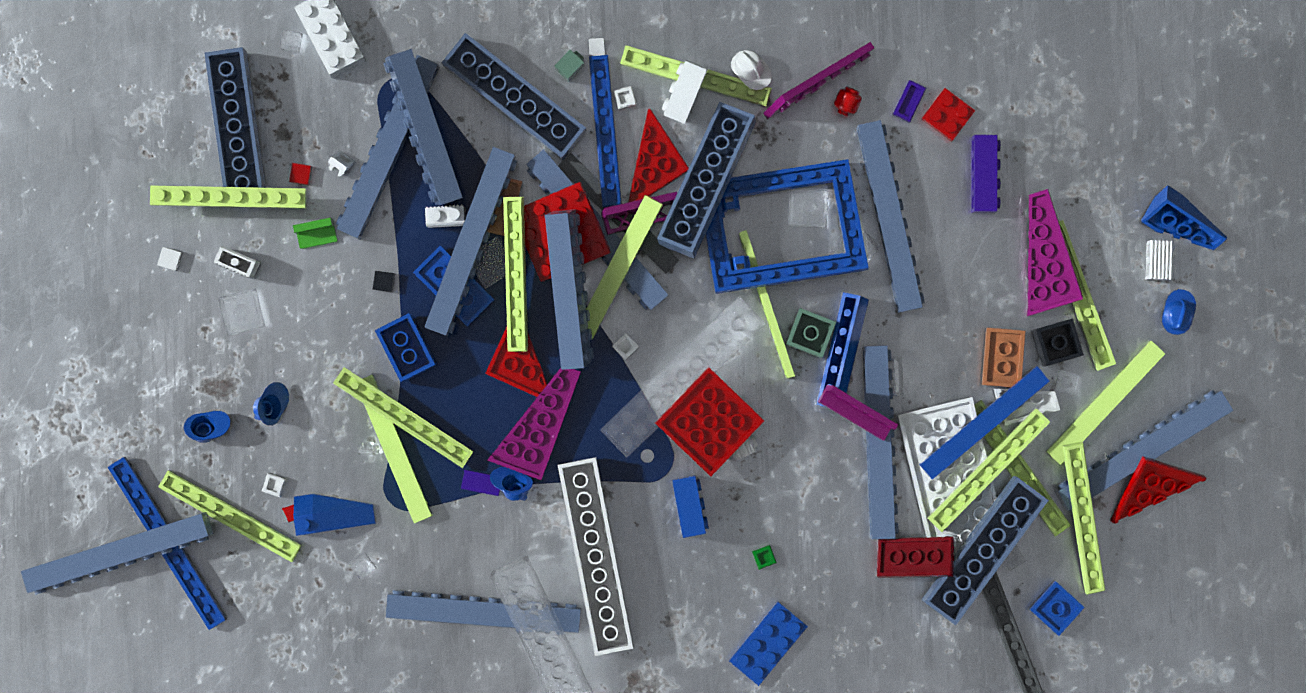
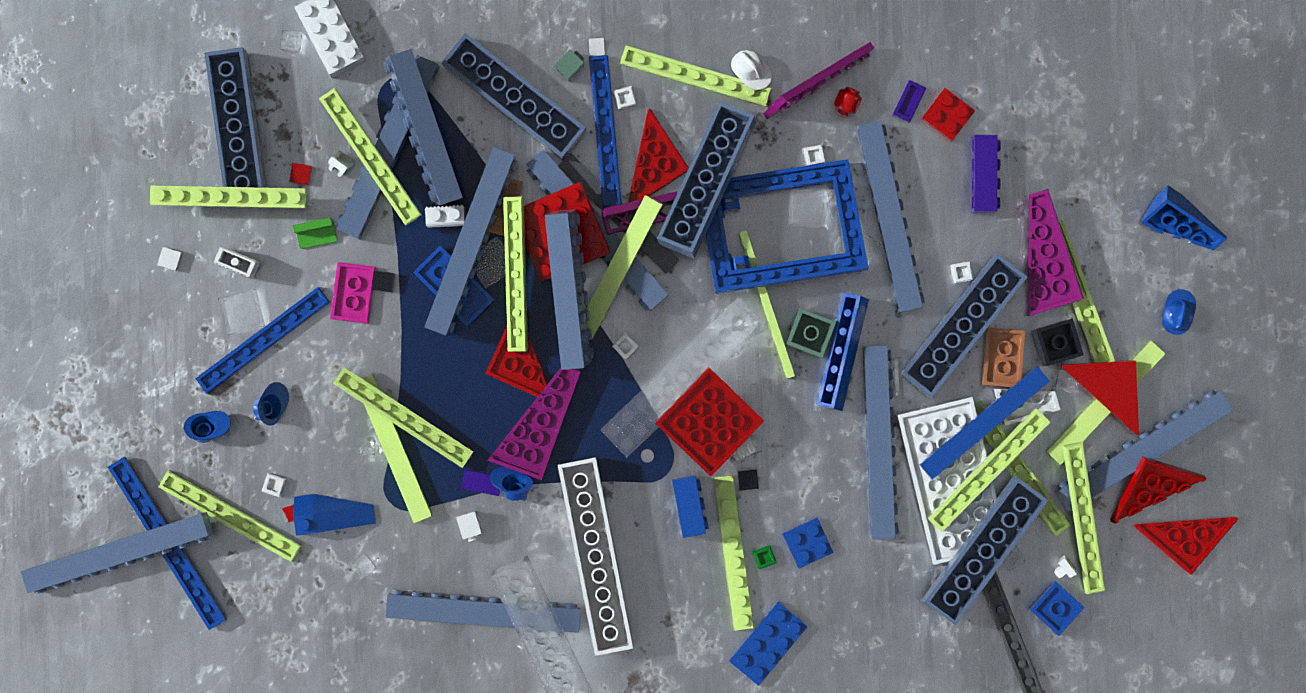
(262, 340): none -> blue tile
(352, 292): none -> dark pink tile
(370, 156): none -> yellowish green tile
(406, 347): blue brick -> none
(469, 526): none -> white brick
(684, 91): white brick -> none
(733, 552): none -> yellowish green plate
(748, 480): none -> black tile
(807, 543): none -> blue plate
(814, 155): none -> white tile
(856, 412): magenta fence -> none
(915, 557): dark red tile -> none
(962, 272): none -> white tile
(963, 325): none -> sand blue brick
(1065, 567): none -> white tile
(1112, 385): none -> red tile
(1160, 260): white brick -> none
(1187, 540): none -> red tile

